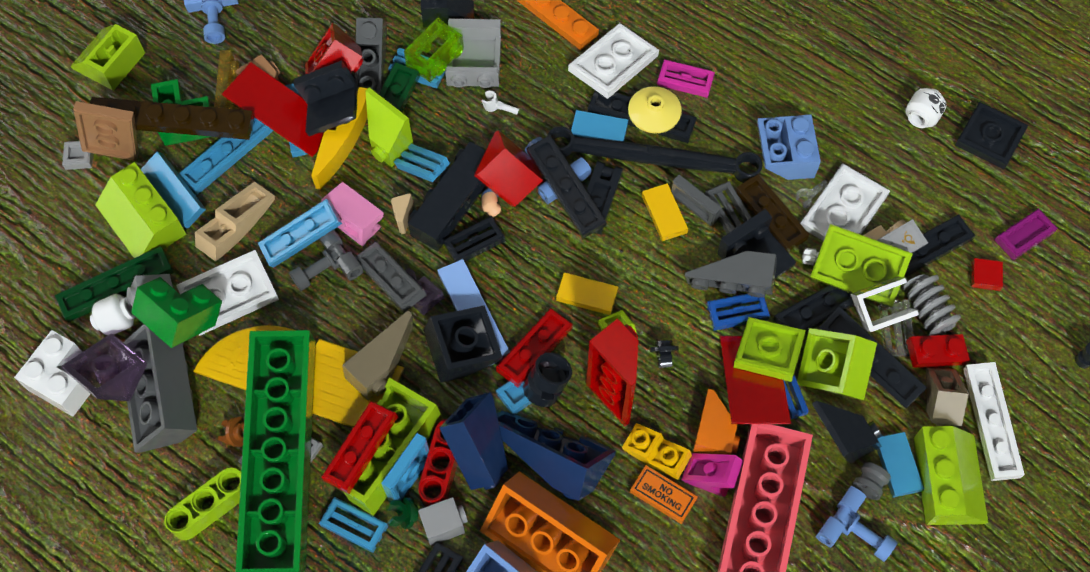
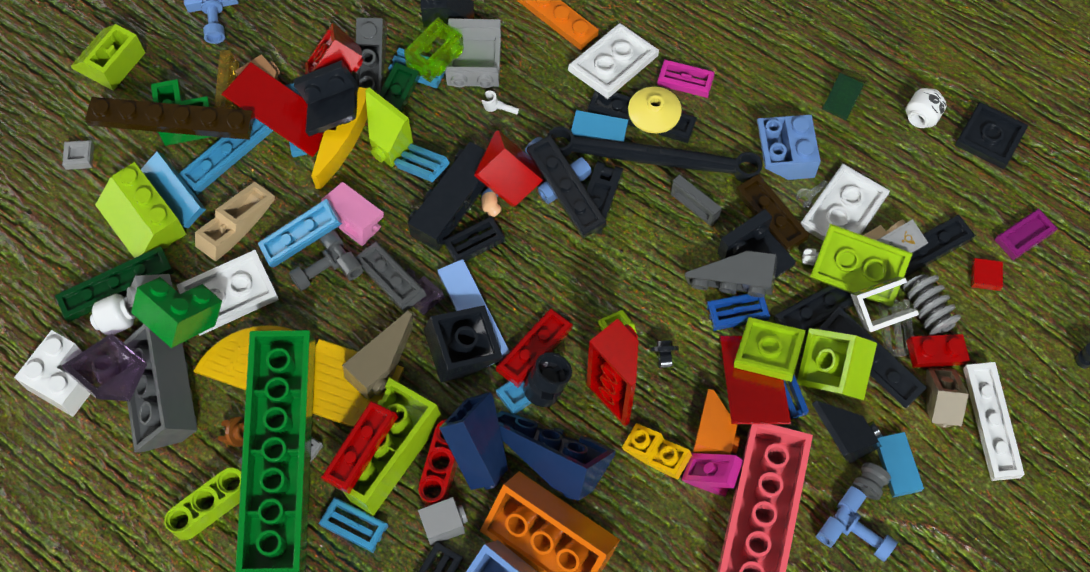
(106, 130): medium nougat tile -> none
(402, 209): tan slope -> none
(406, 469): dark azure tile -> none
(406, 511): dark green plate -> none
(587, 293): yellow tile -> none
(663, 494): orange tile -> none
(664, 212): yellow tile -> none
(727, 207): dark grey tile -> none
(845, 94): none -> clear green slope
(949, 476): lime slope -> none

